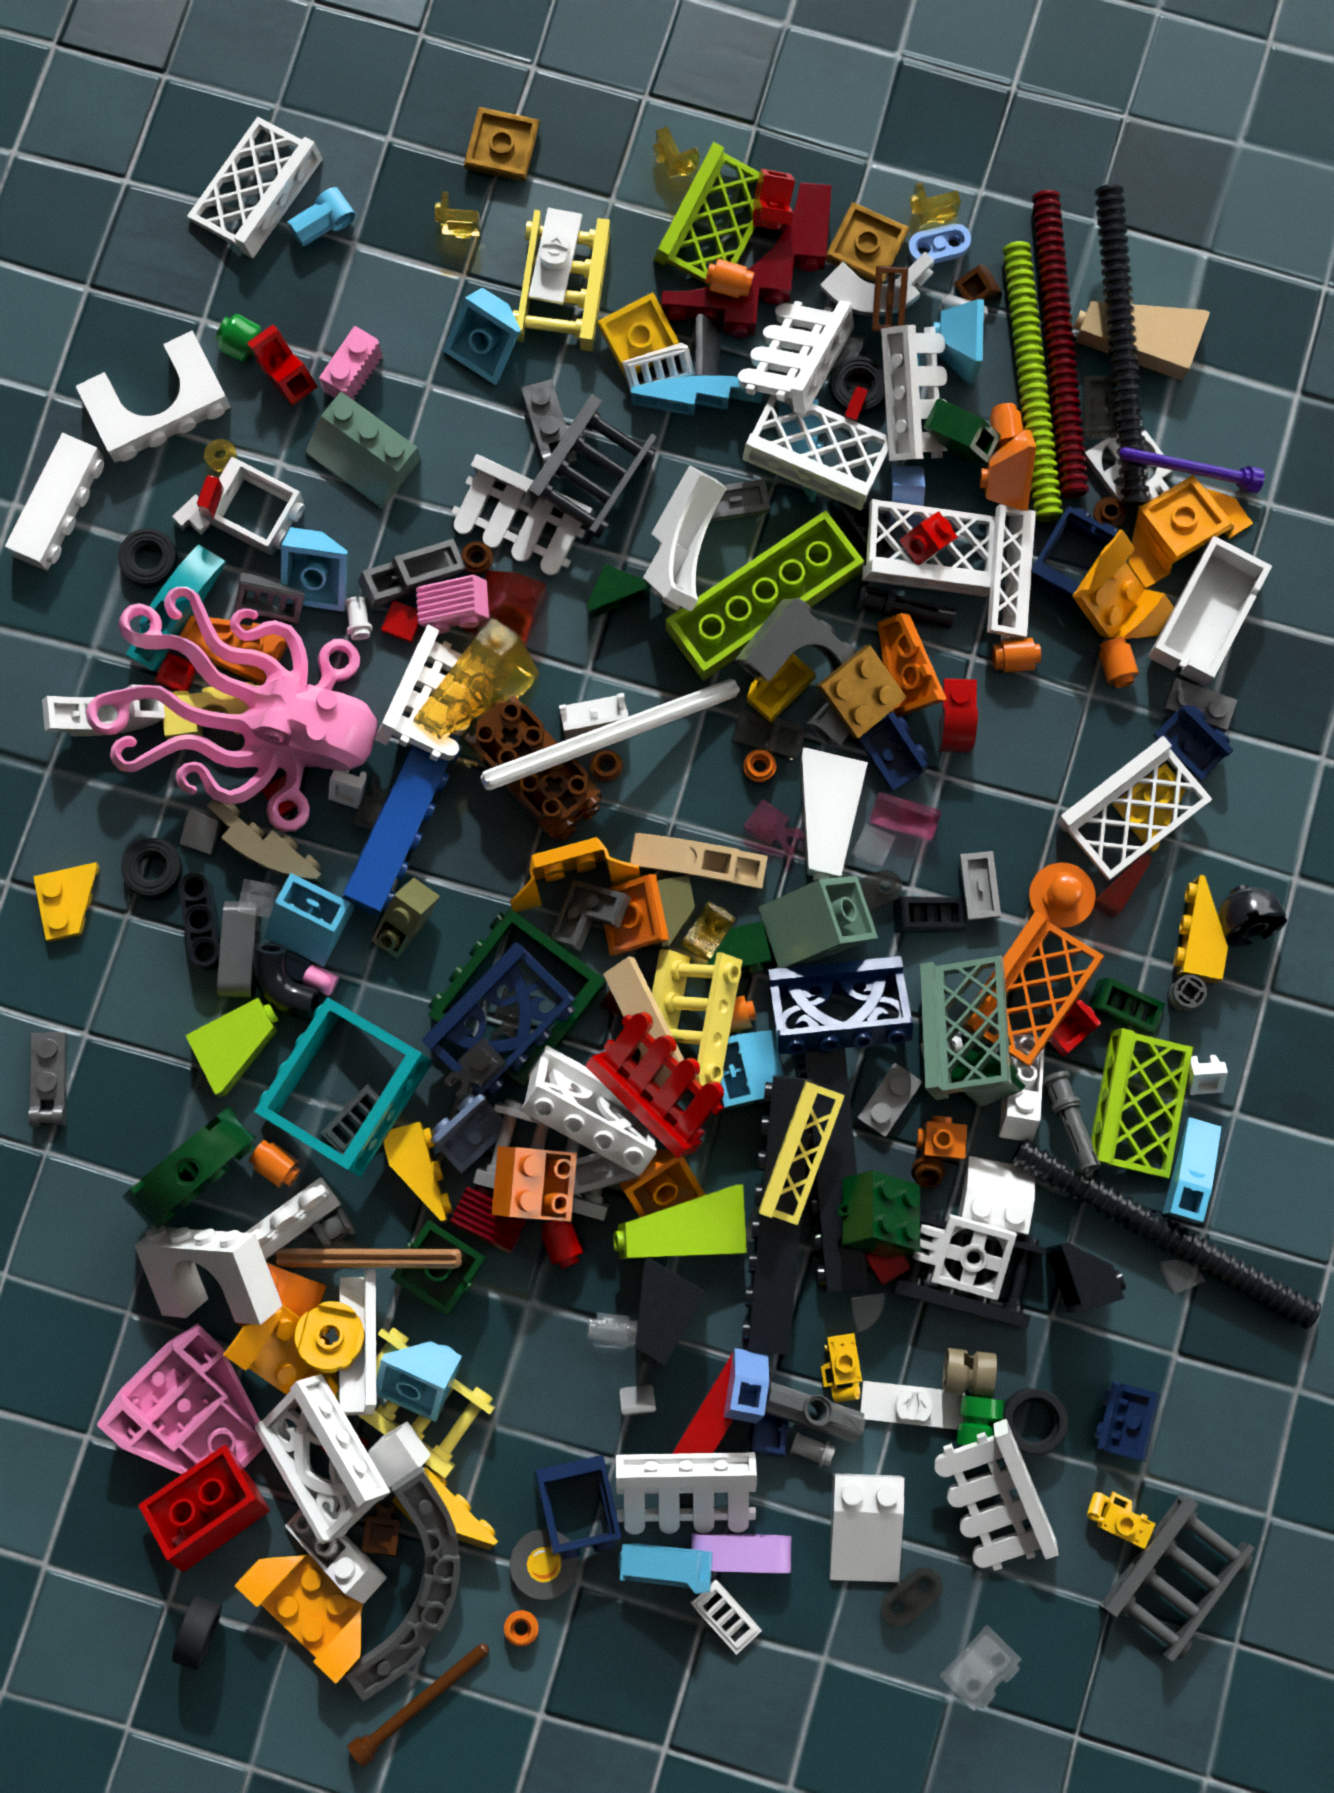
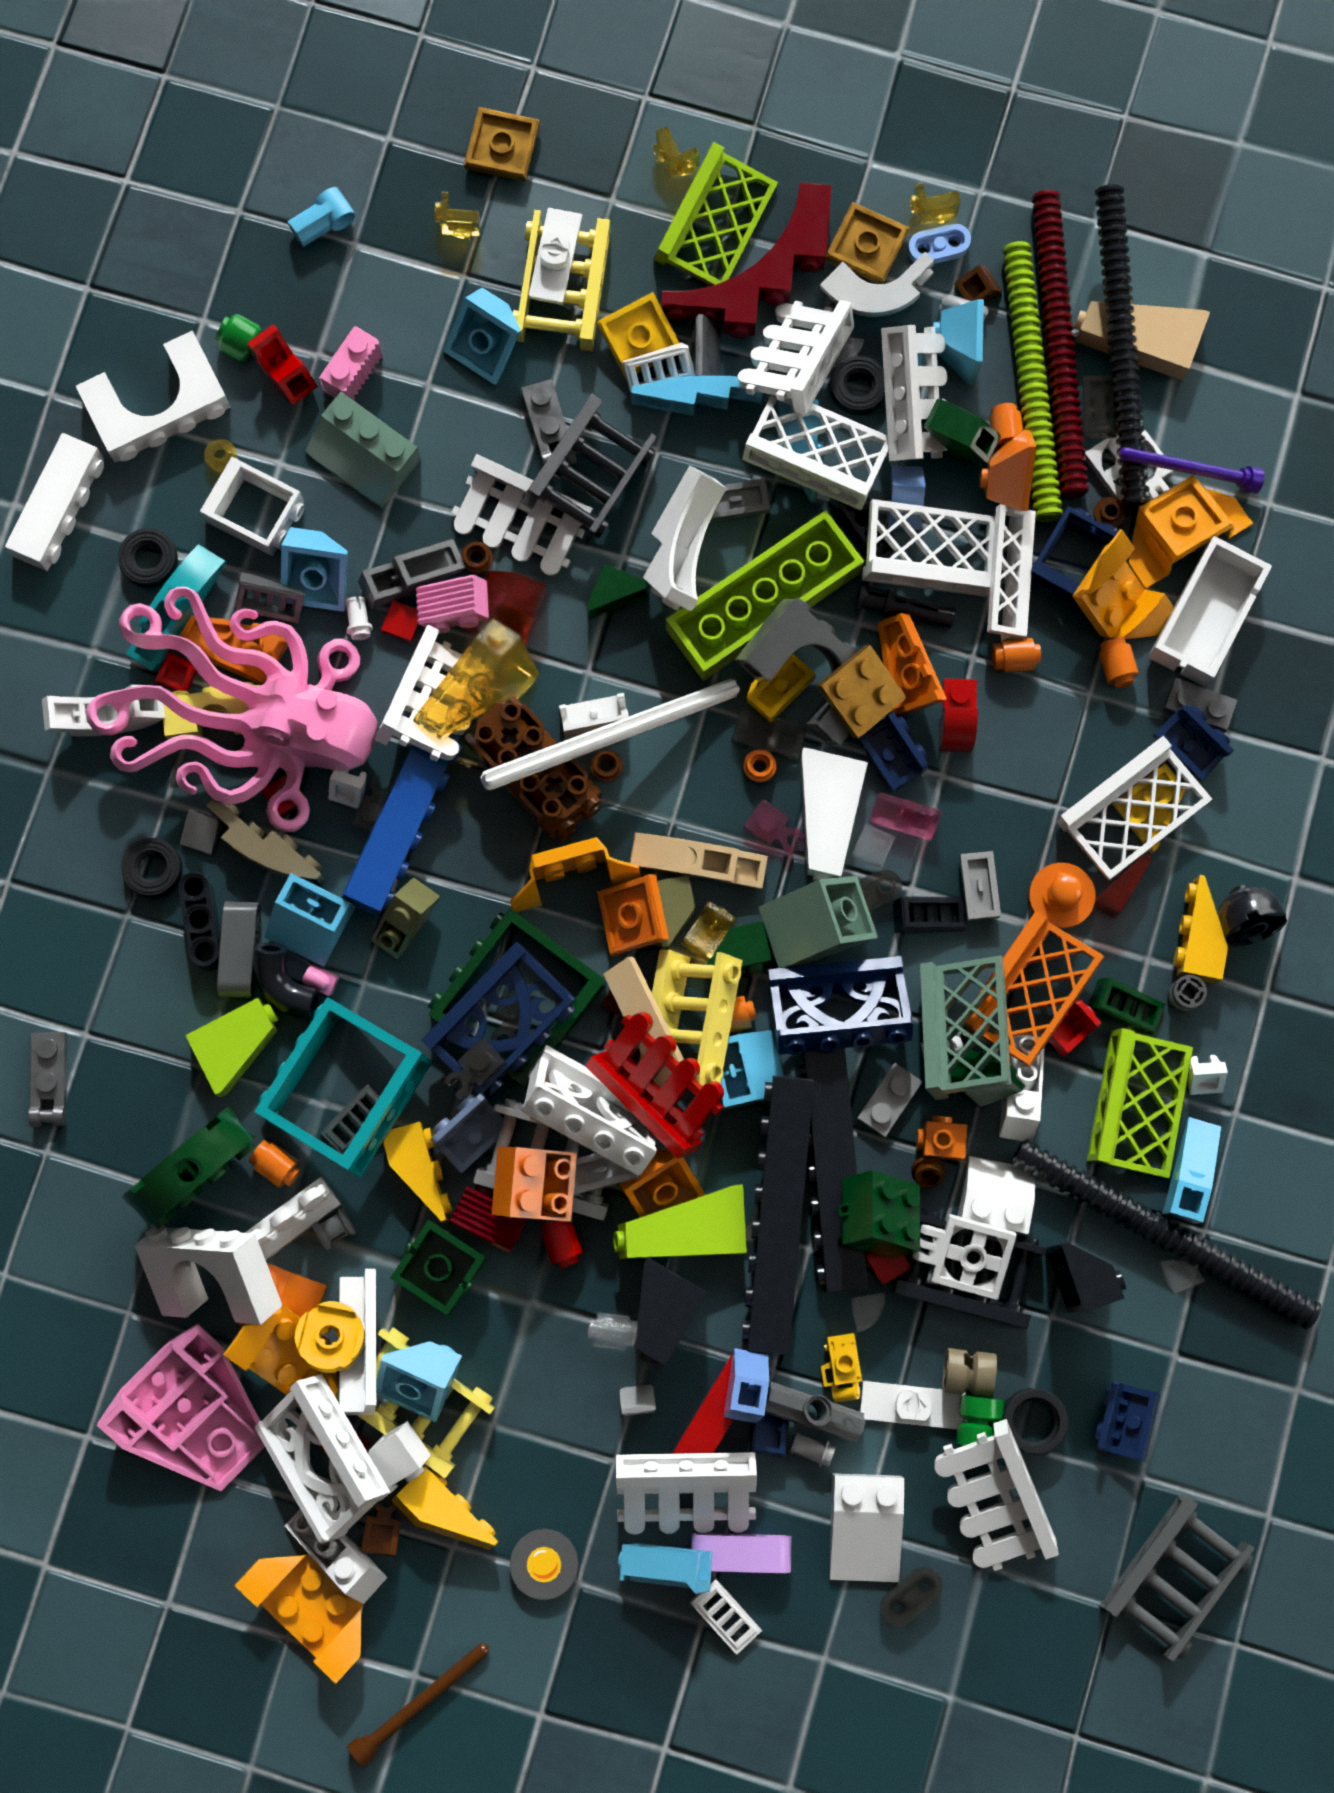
(64, 900): yellow wing -> none
(190, 515): white tile -> none
(196, 1633): black tyre -> none
(203, 1508): red slope -> none
(210, 496): red tile -> none
(258, 898): clear bracket -> none
(274, 195): white fence -> none
(369, 1258): medium nougat axle -> none
(434, 1596): dark grey plate -> none
(521, 1639): orange plate -> none
(572, 1470): dark blue window -> none
(582, 907): dark grey tile -> none
(729, 278): orange brick -> none
(773, 200): red brick -> none
(789, 1148): light yellow fence -> none
(856, 404): red tile -> none
(890, 294): reddish brown tile -> none
(928, 538): red bracket -> none
(981, 1668): clear brick -> none
(1067, 1108): dark grey pin -> none
(1120, 1520): yellow piece -> none

